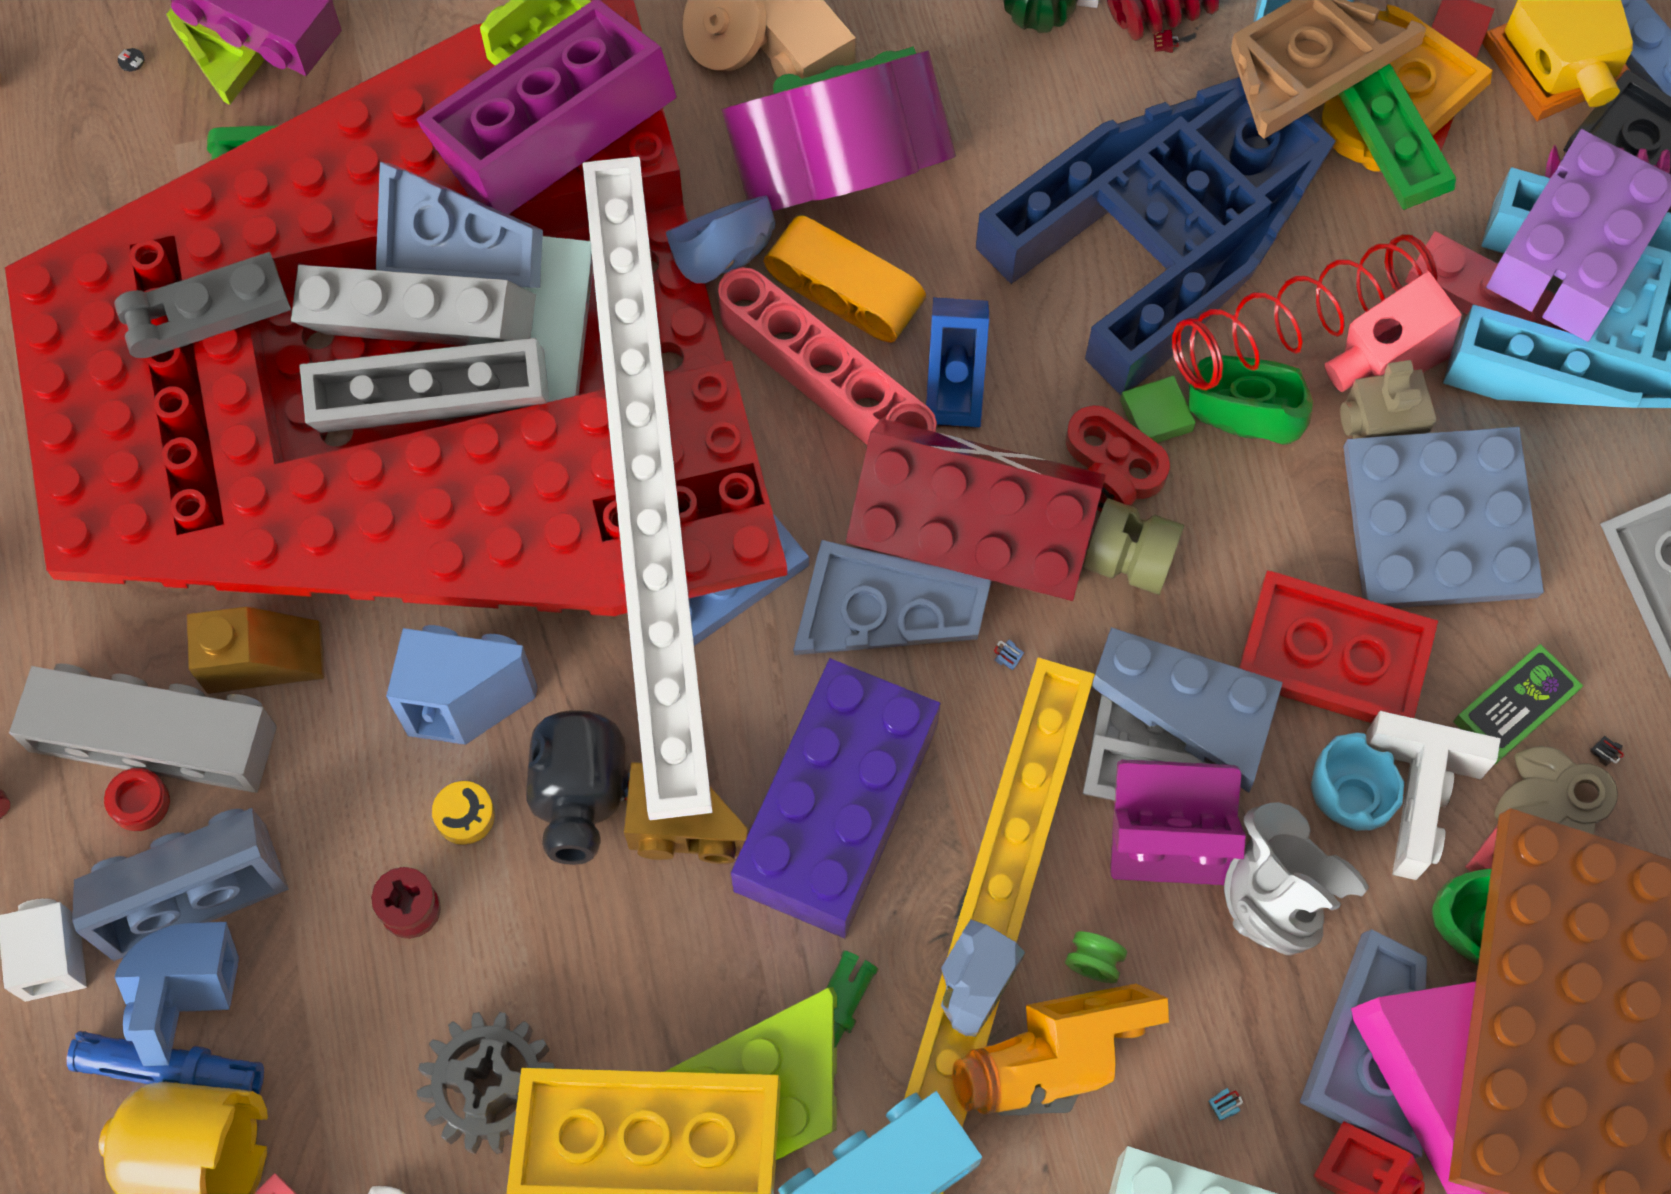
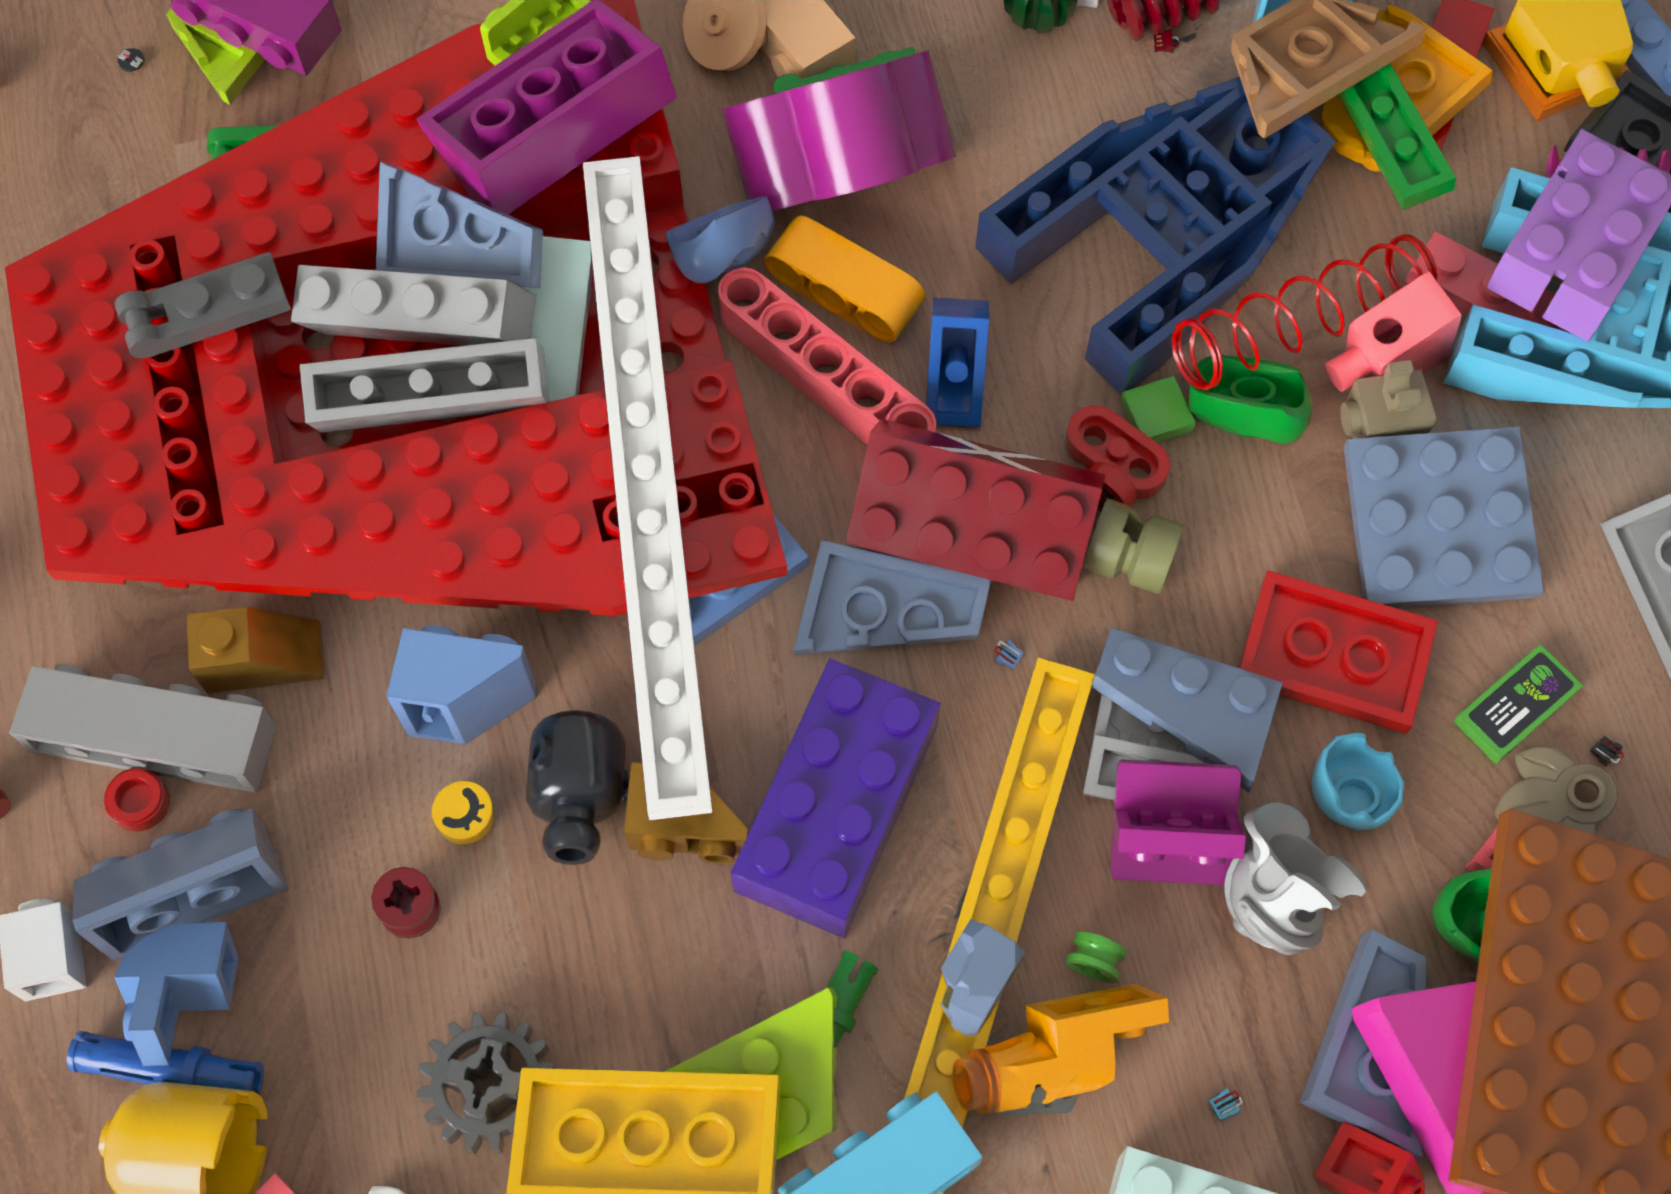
(1434, 757): white bracket -> none

